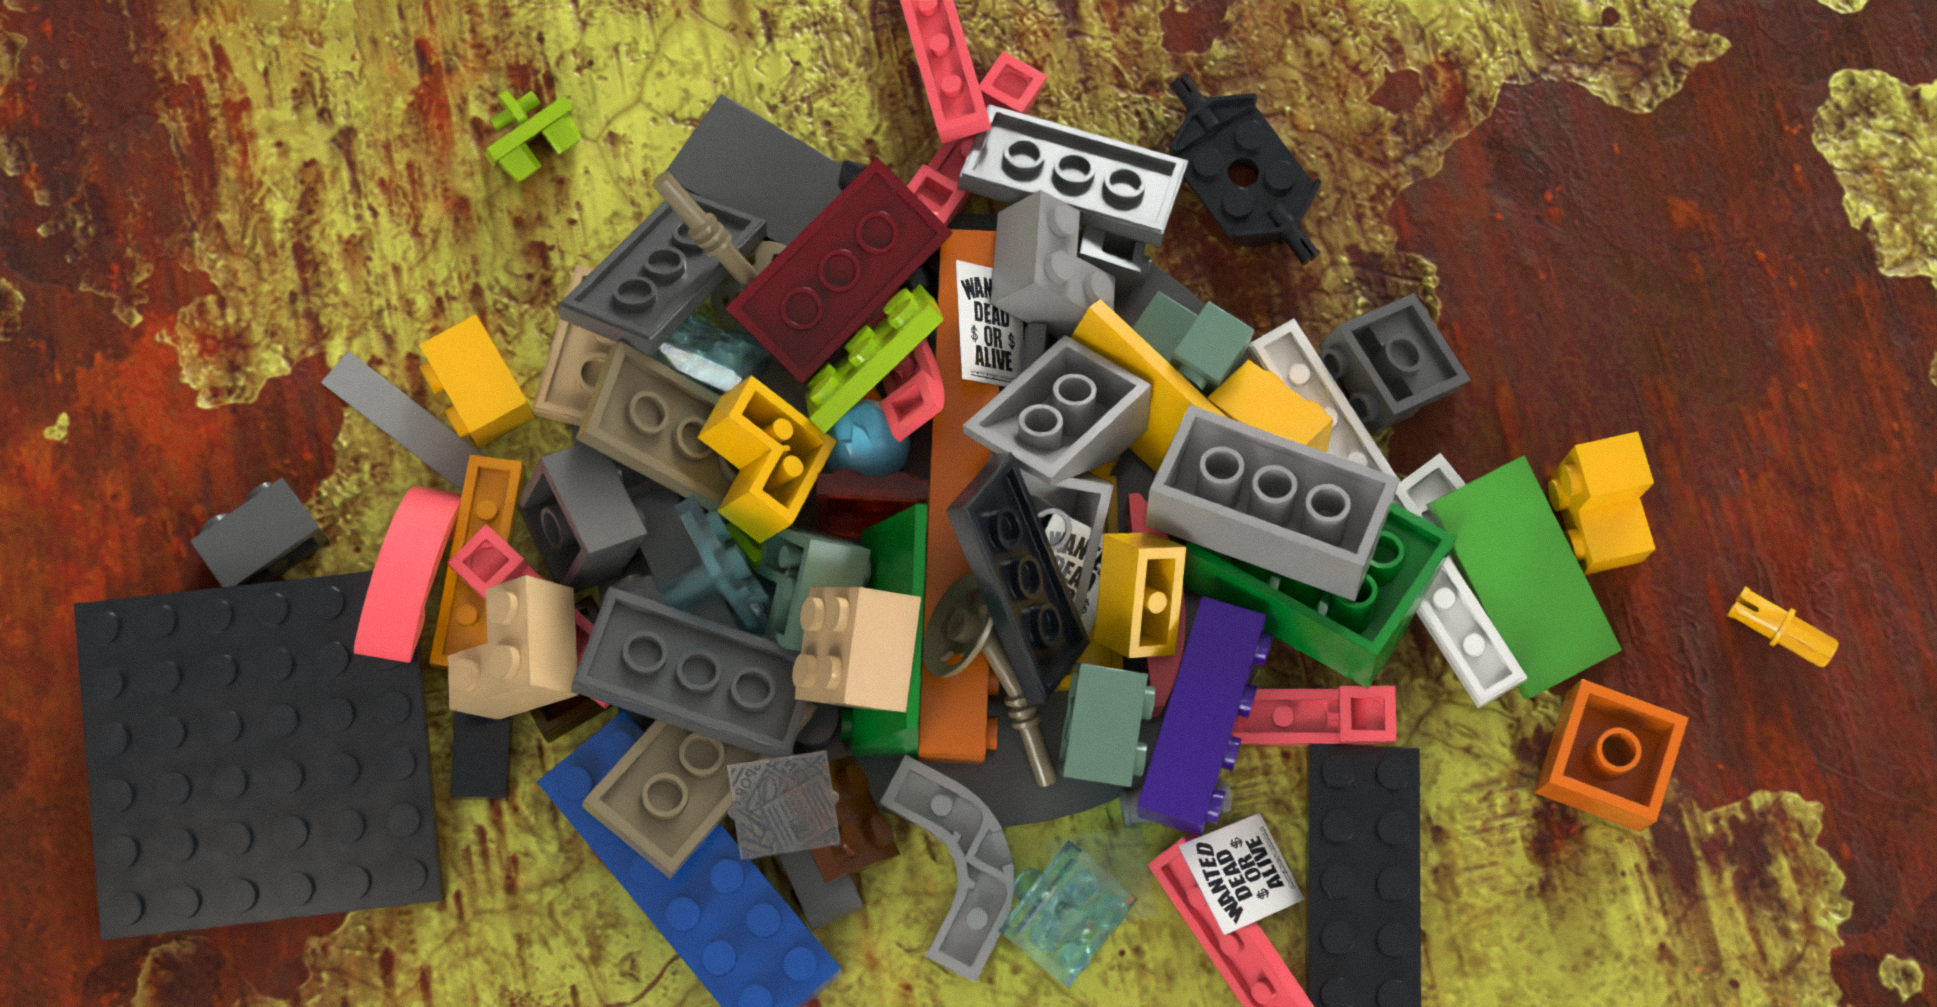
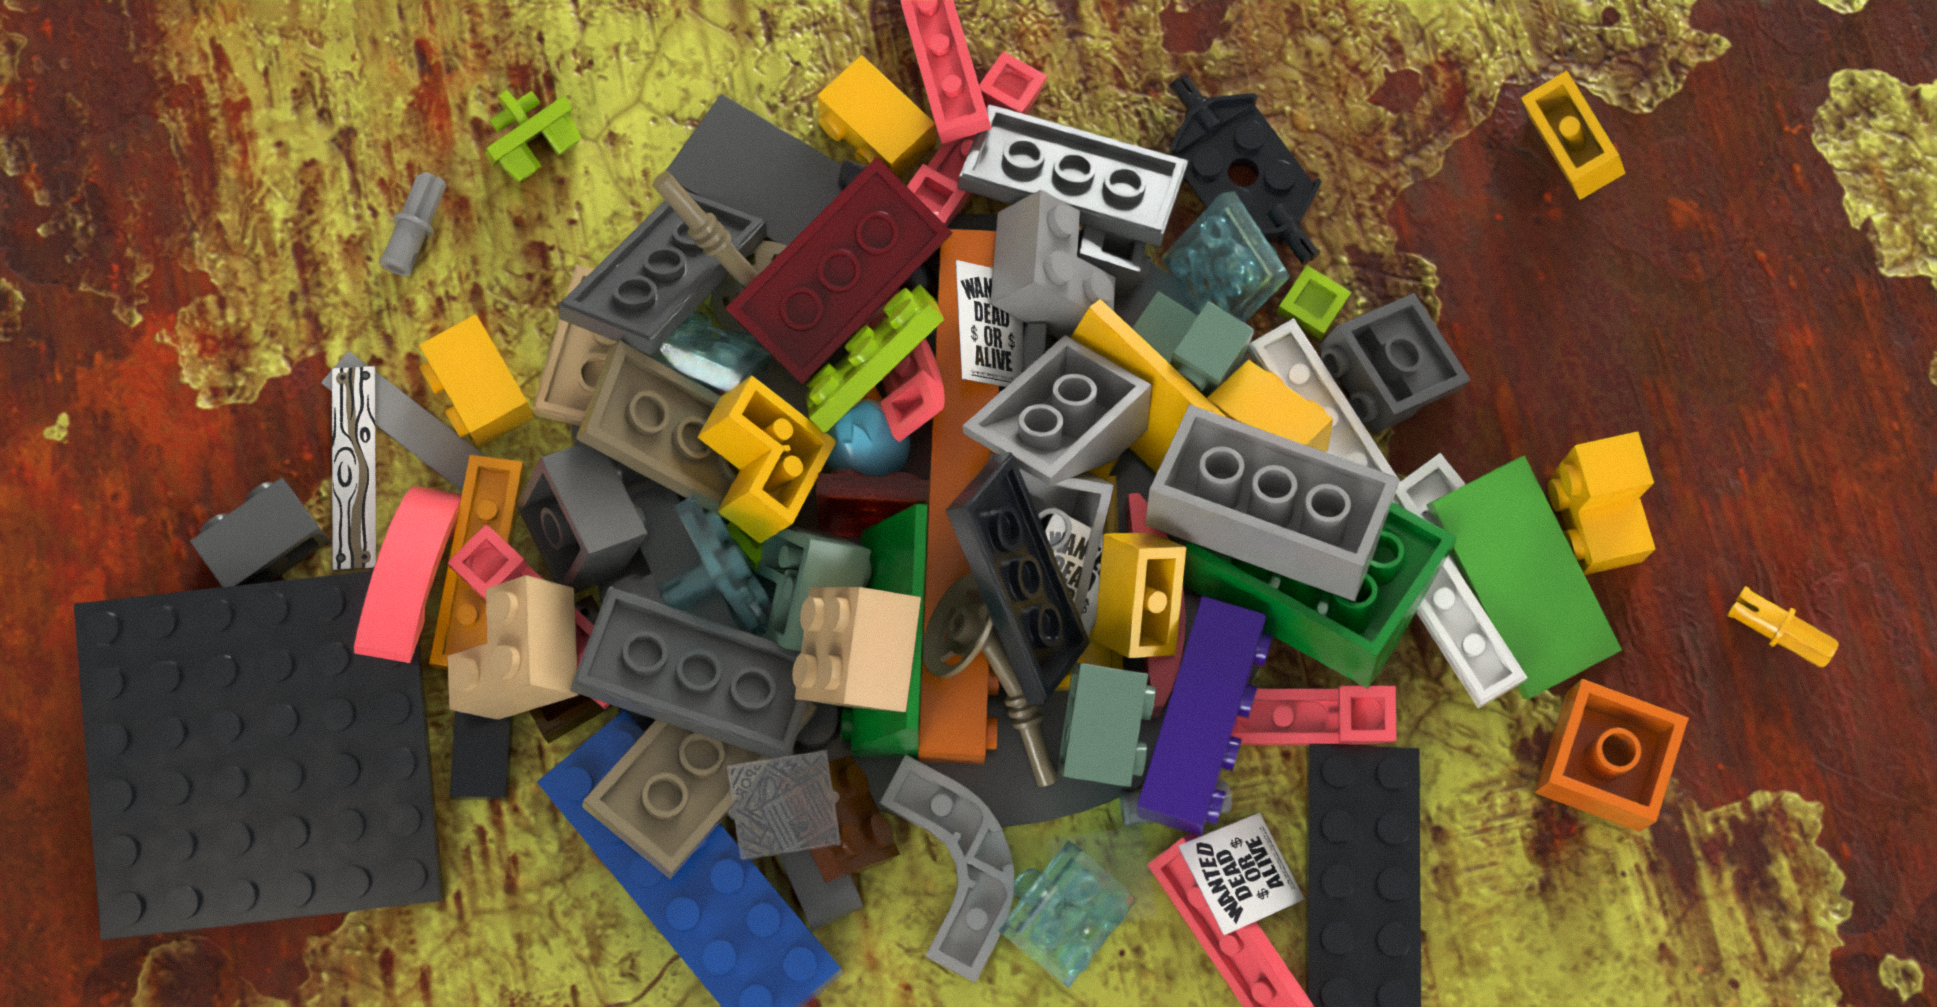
(353, 468): none -> sticker
(413, 225): none -> light grey axle
(874, 118): none -> yellow brick
(1234, 258): none -> clear light blue plate
(1314, 302): none -> lime plate
(1573, 135): none -> yellow brick

